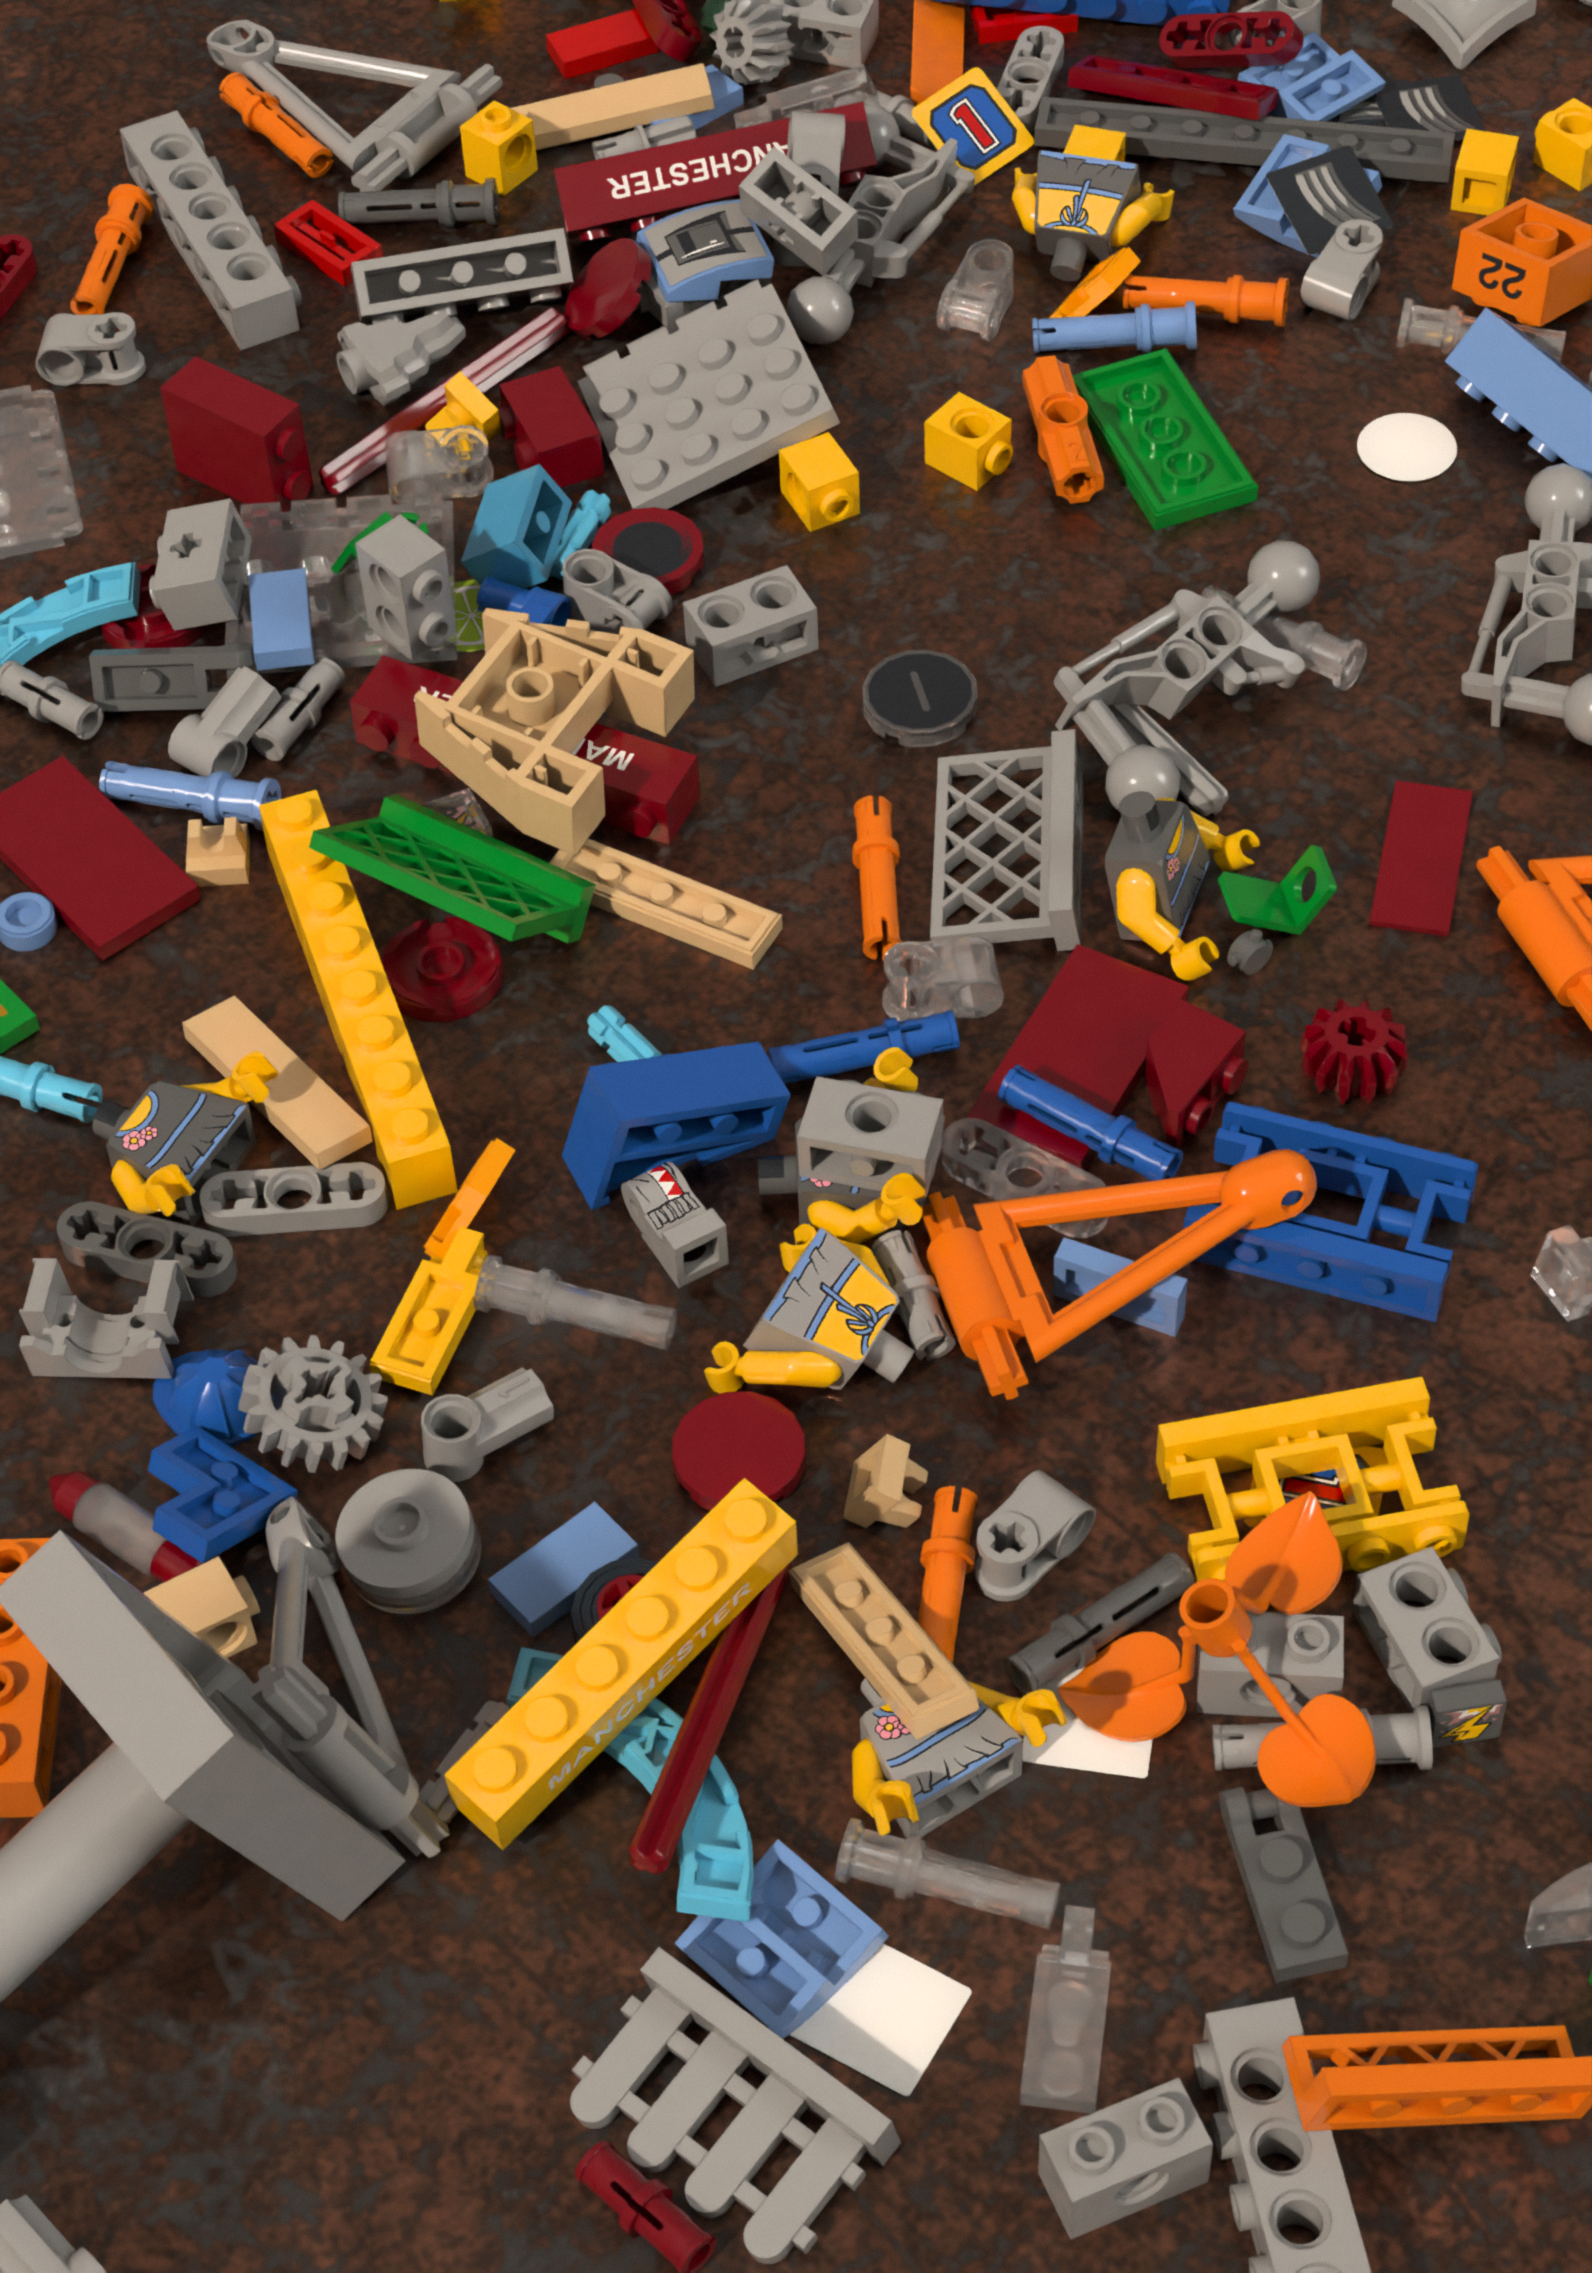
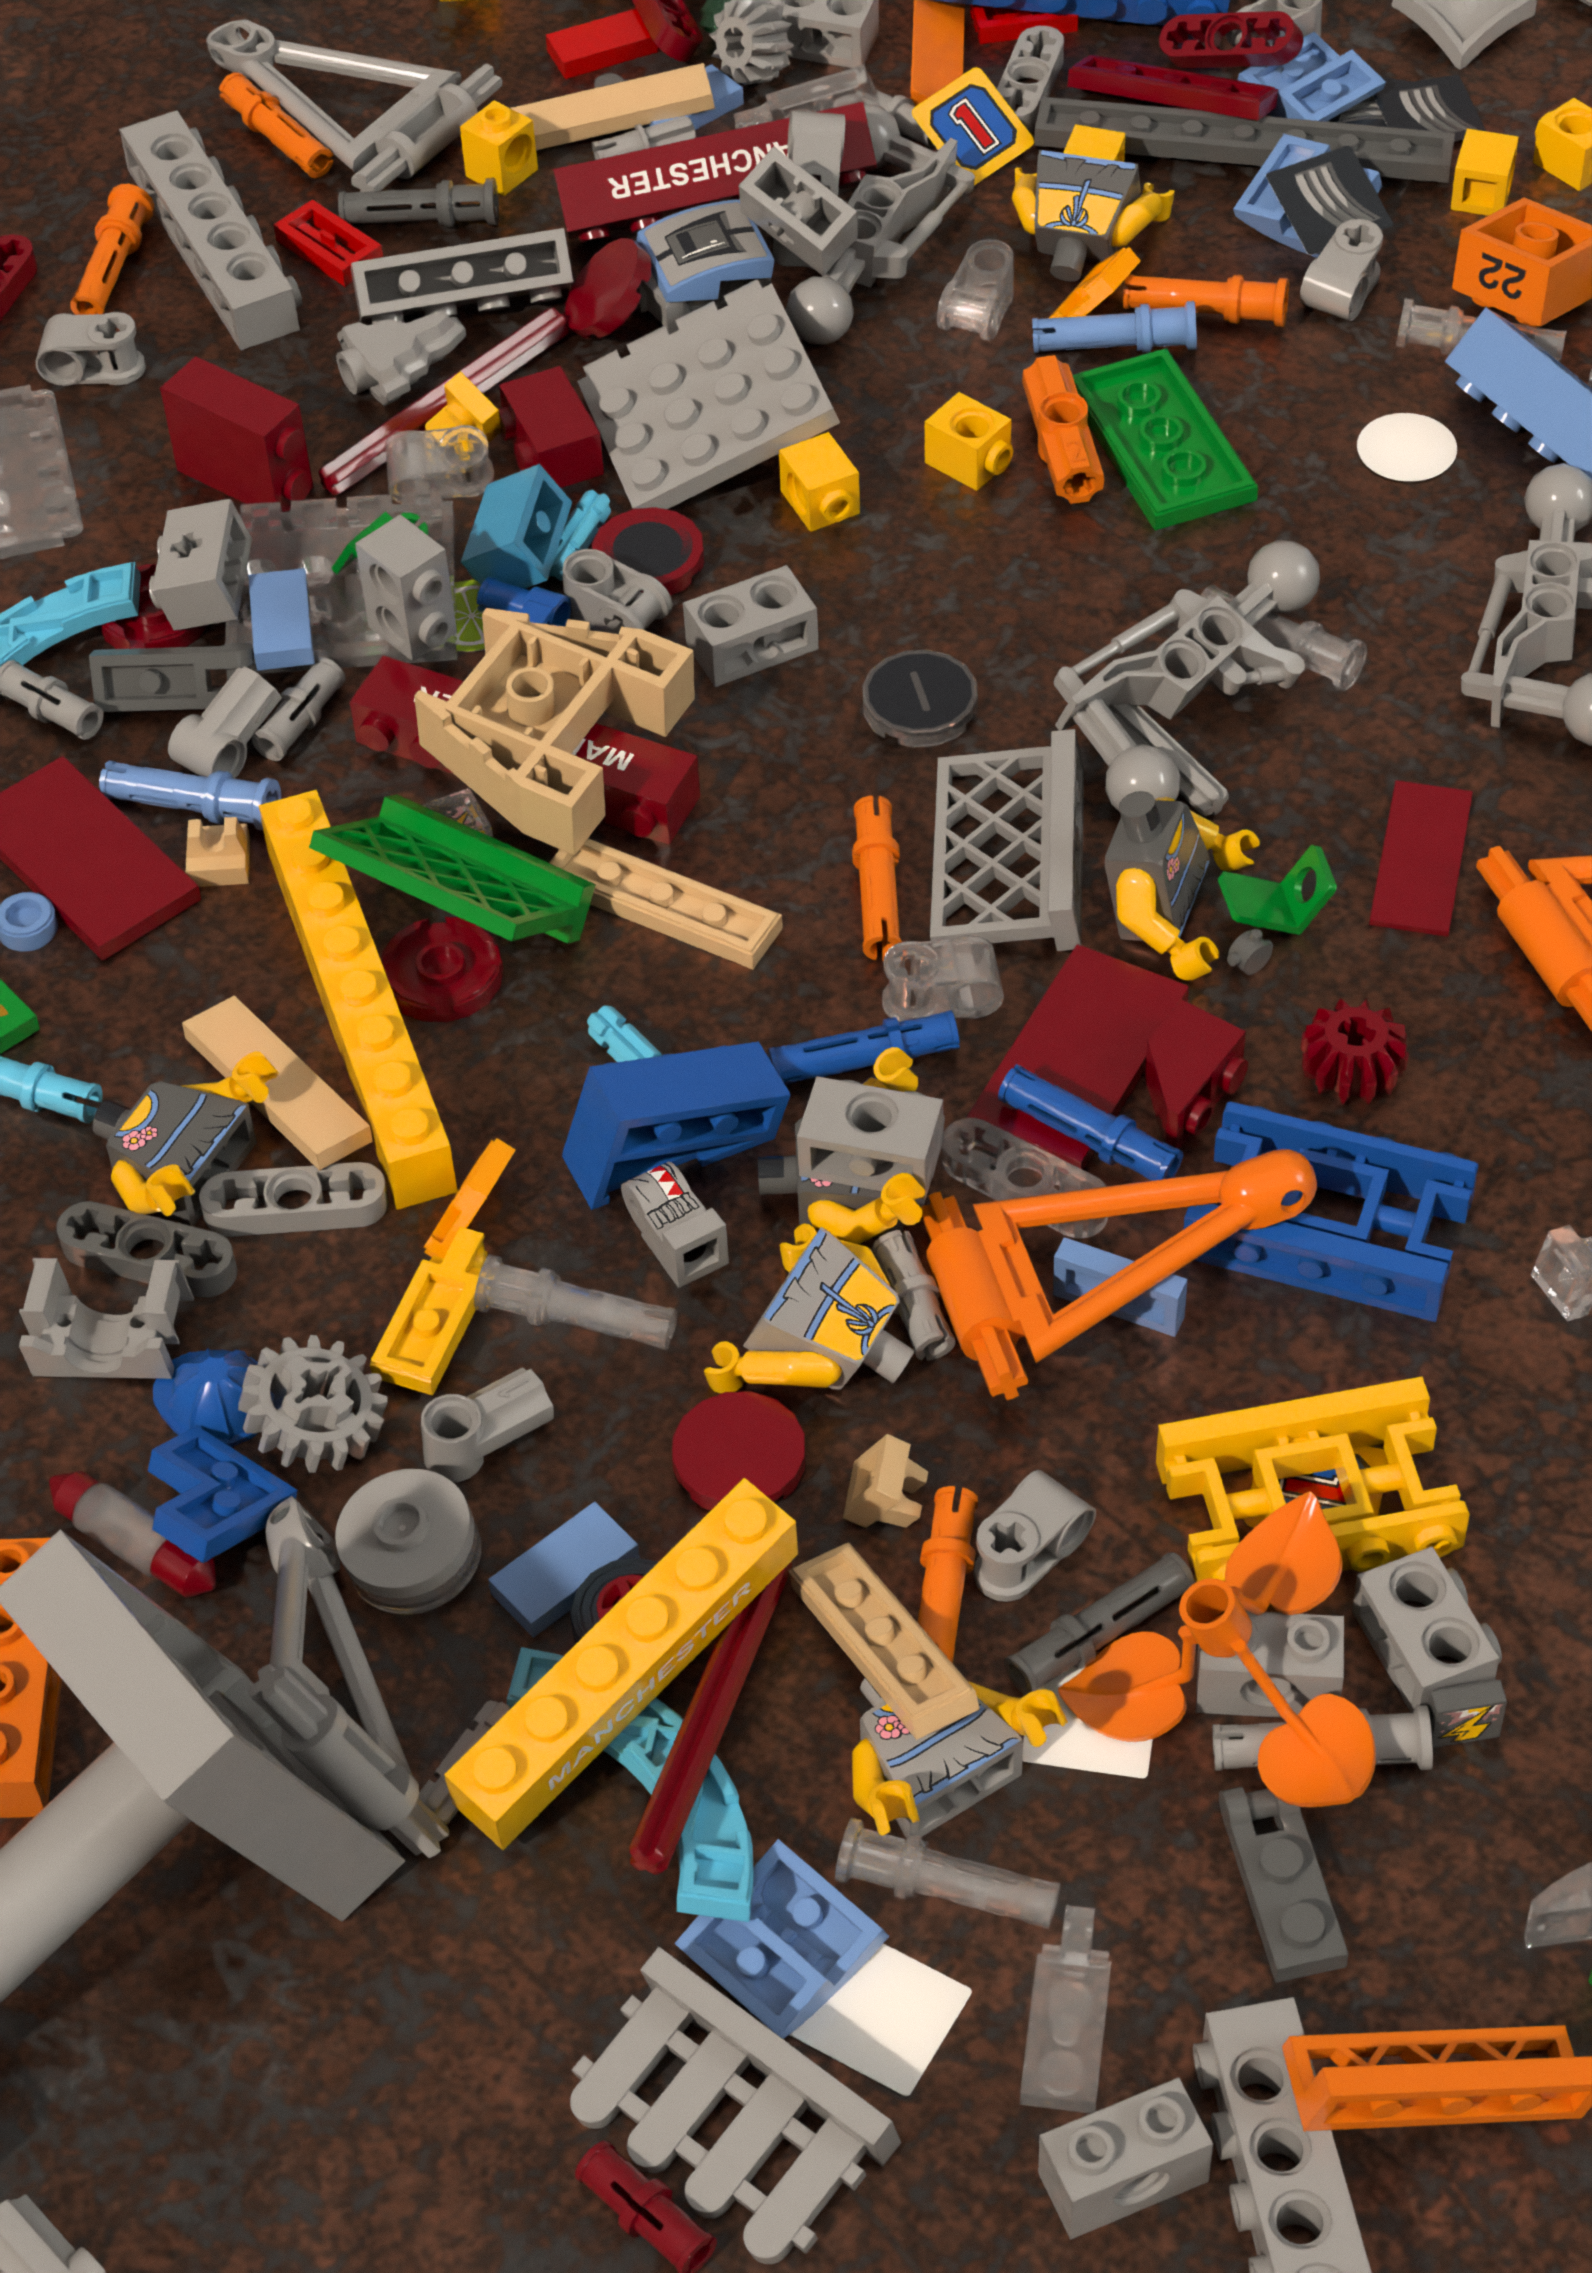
(211, 1606): tan brick -> none

